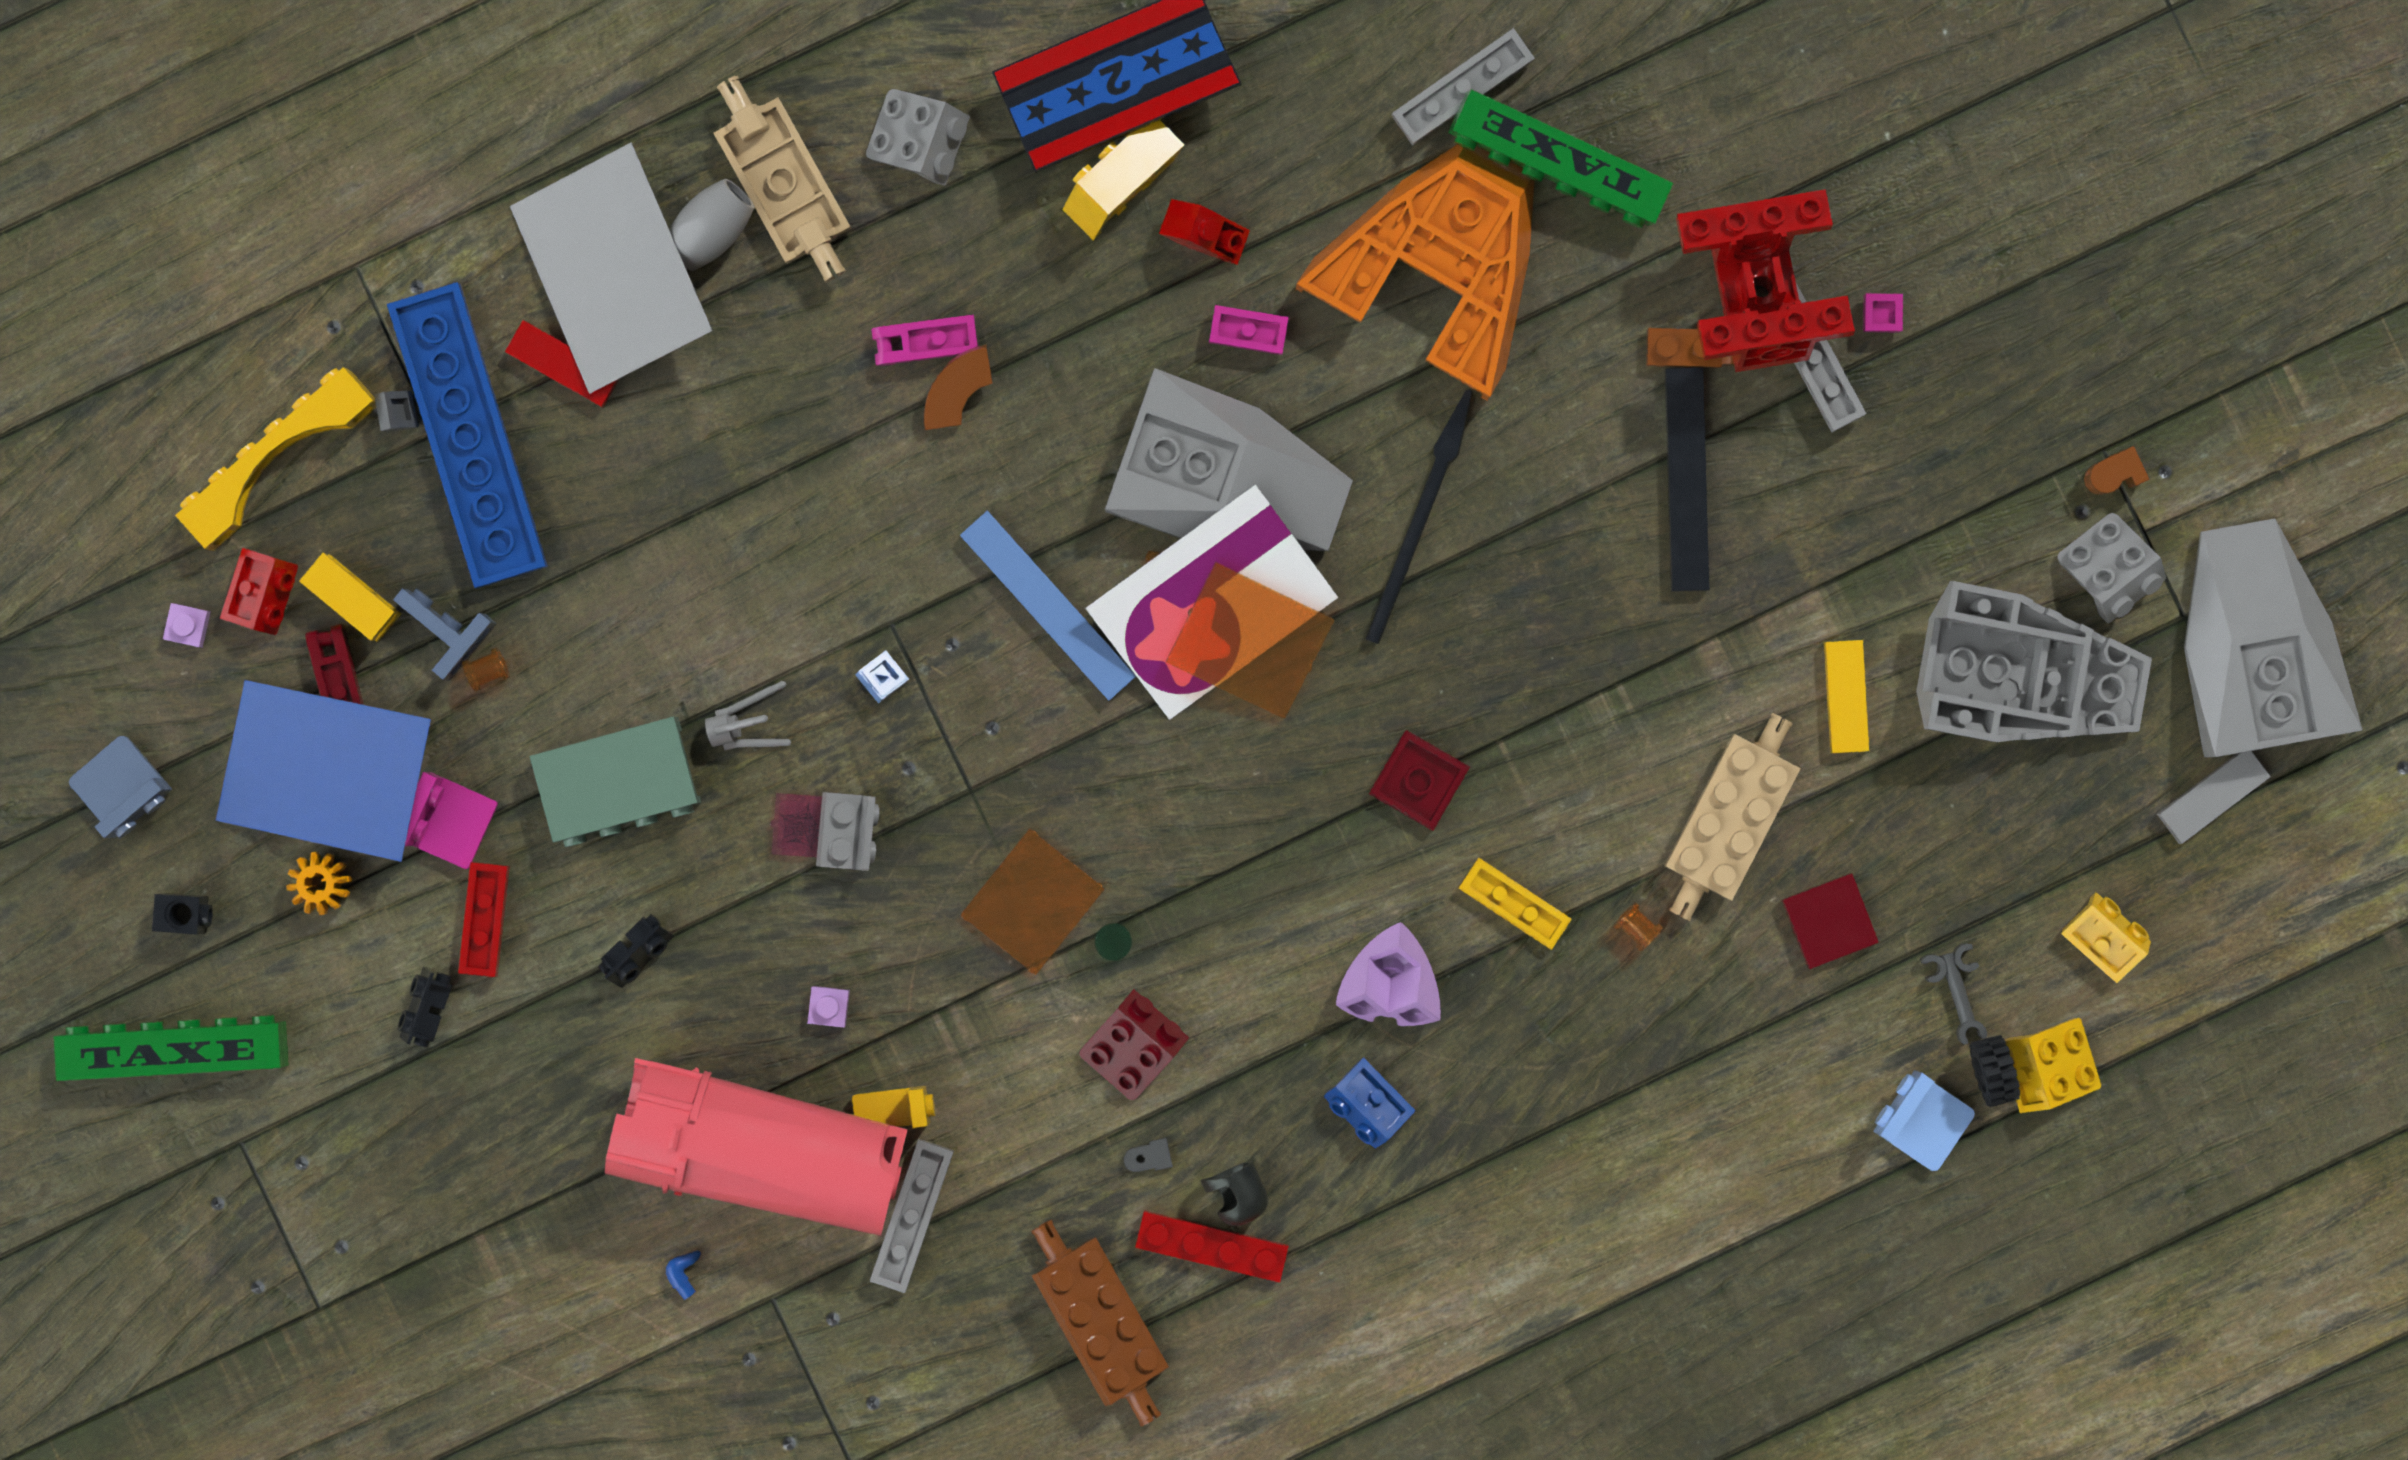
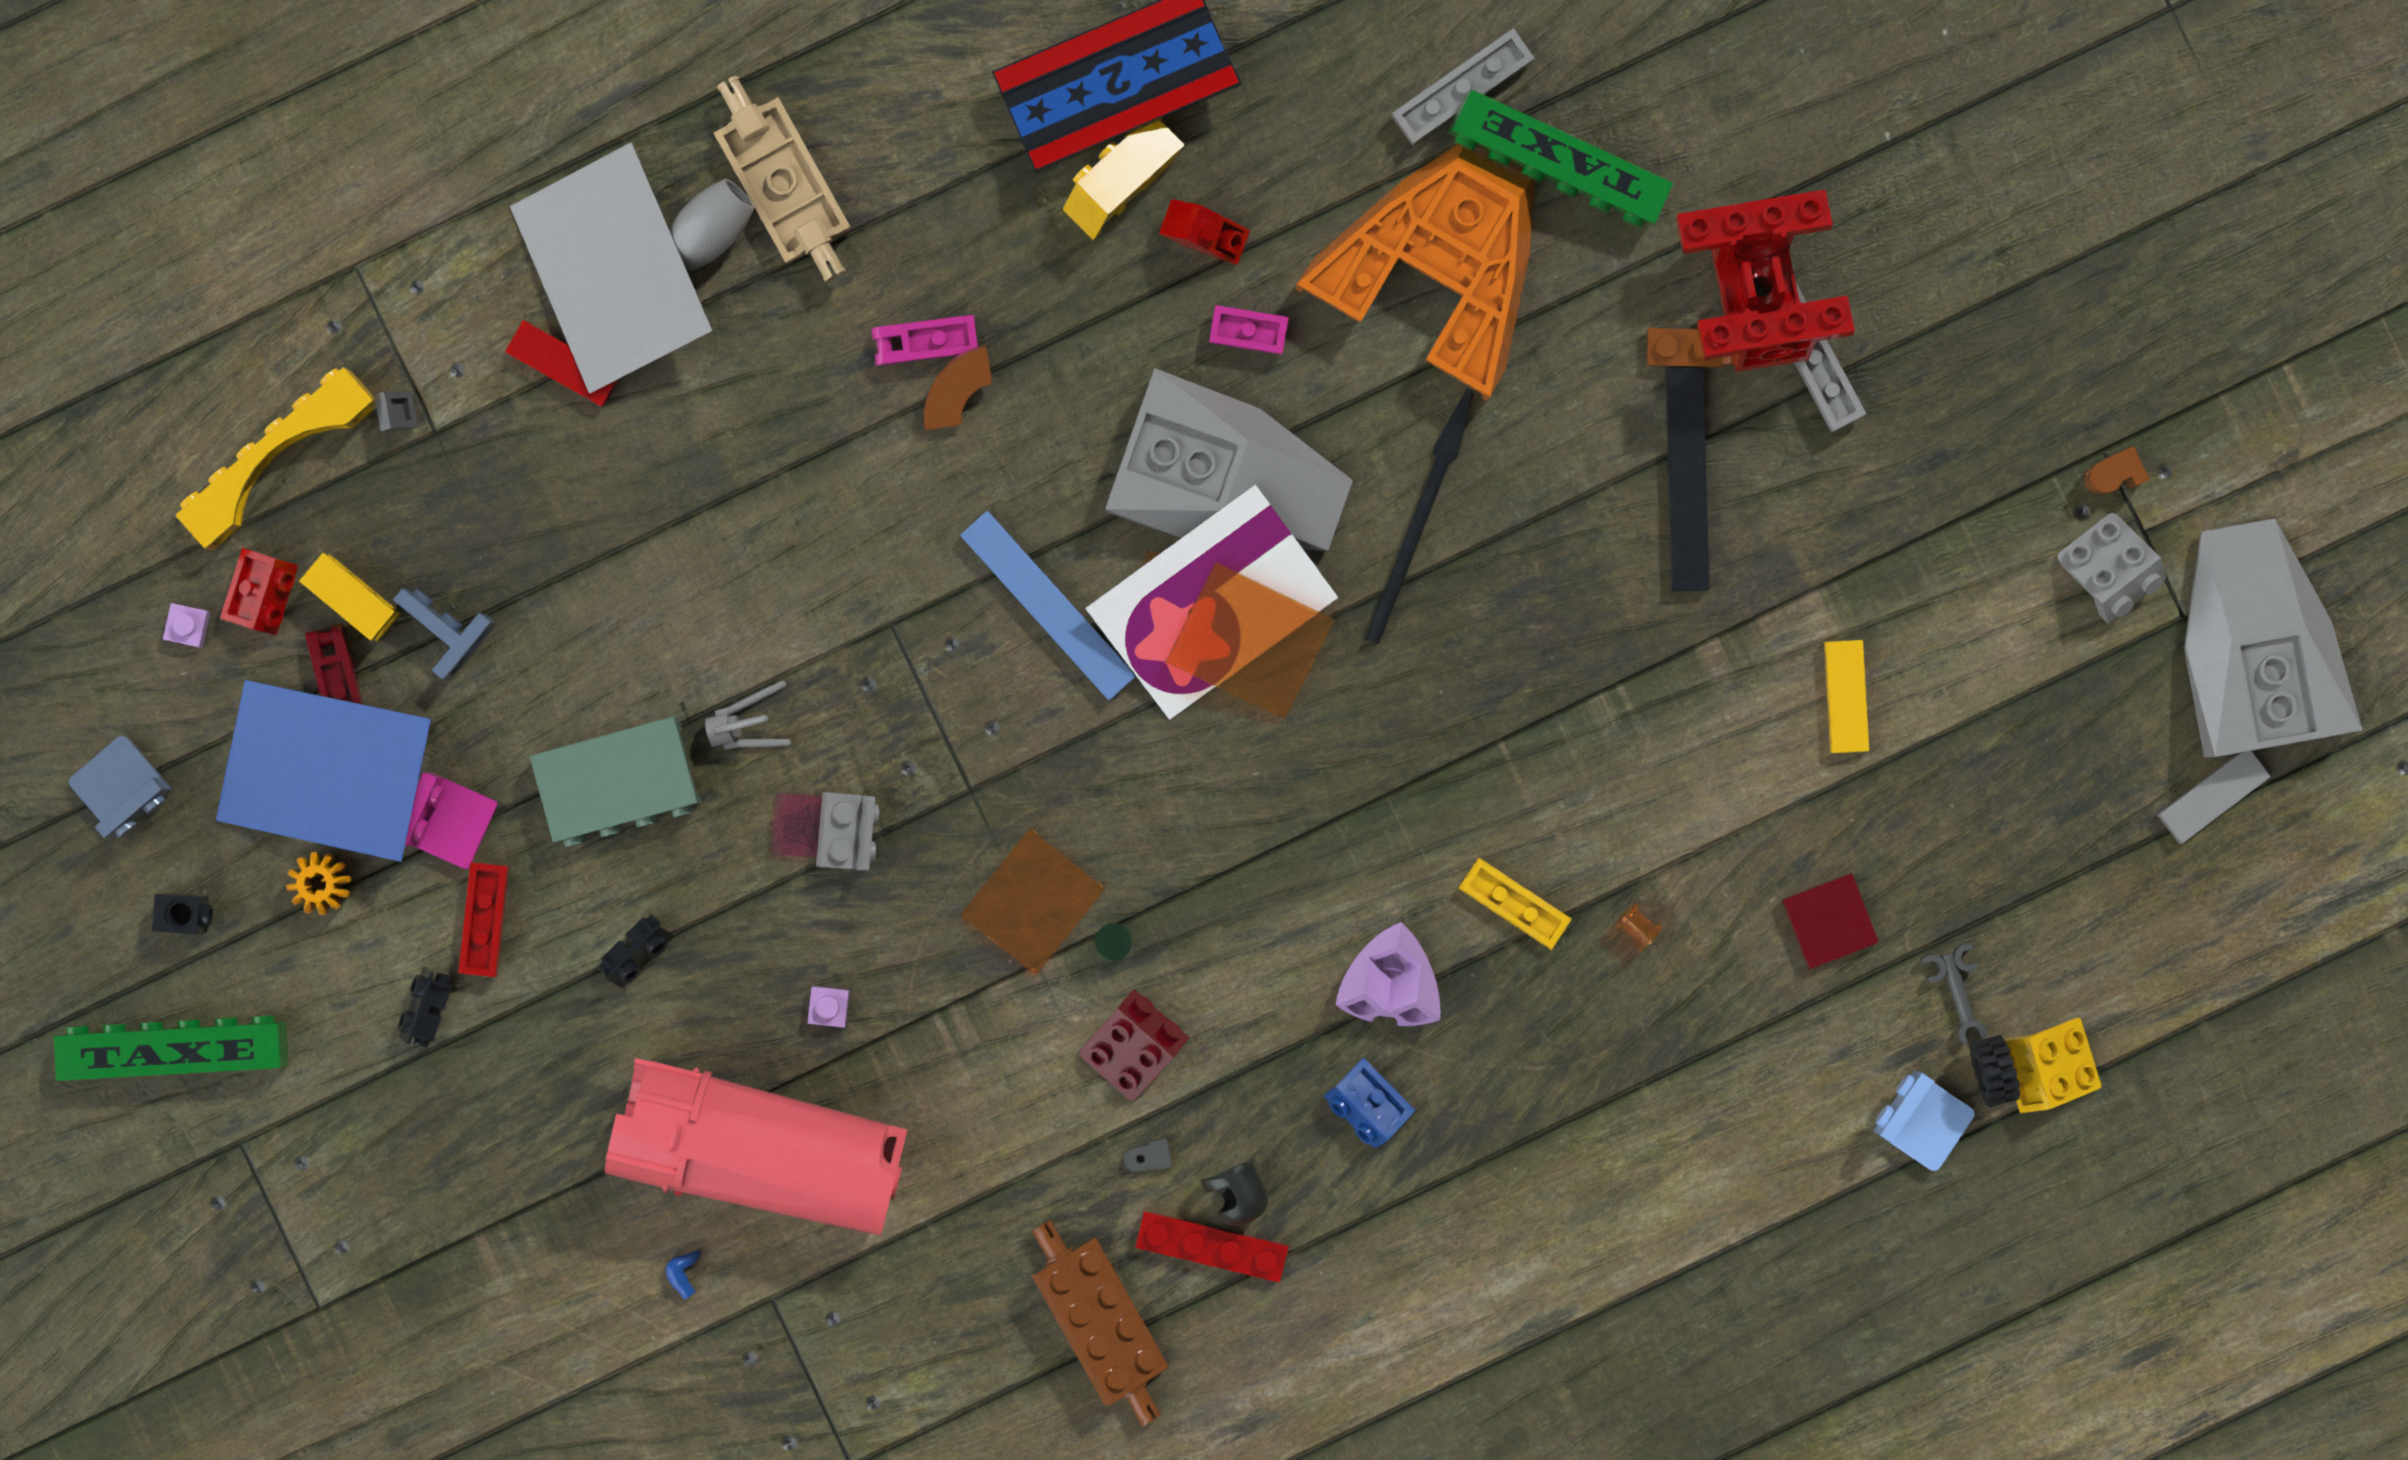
(467, 435): blue plate -> none
(486, 669): clear orange bush -> none
(882, 677): tile -> none
(896, 1106): yellow bracket -> none
(911, 1215): light grey plate -> none
(918, 135): light grey bracket -> none
(1419, 780): dark red tile -> none
(1732, 817): tan plate -> none
(1883, 313): dark pink plate -> none
(2023, 671): light grey wedge -> none
(2108, 937): yellow bracket -> none

